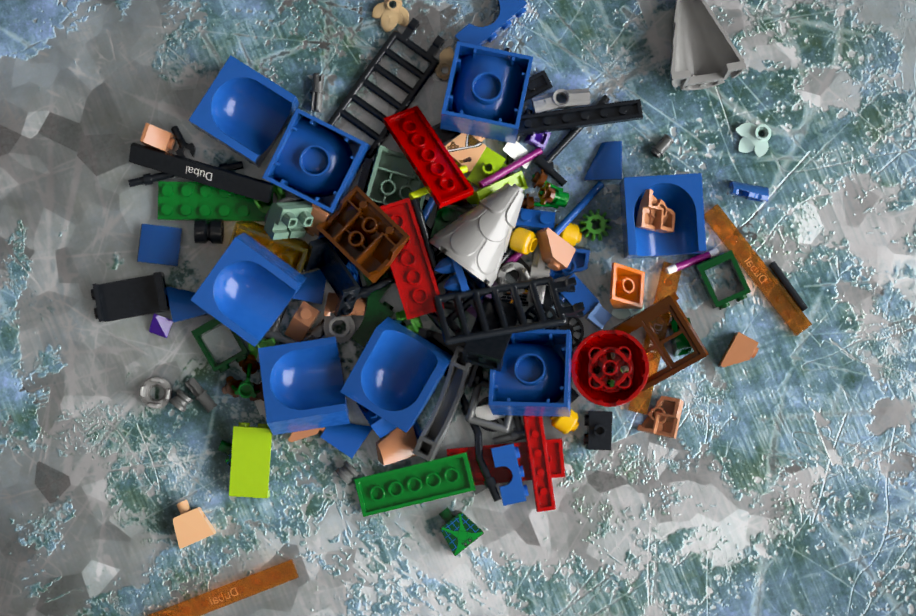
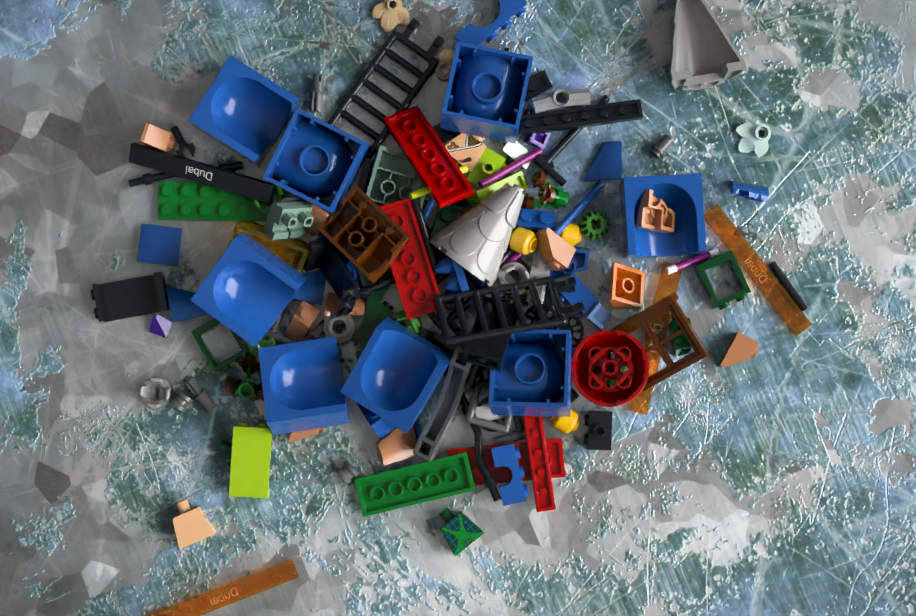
(209, 231): black wheel -> none
(346, 437): blue slope -> none
(664, 418): nougat slope -> none

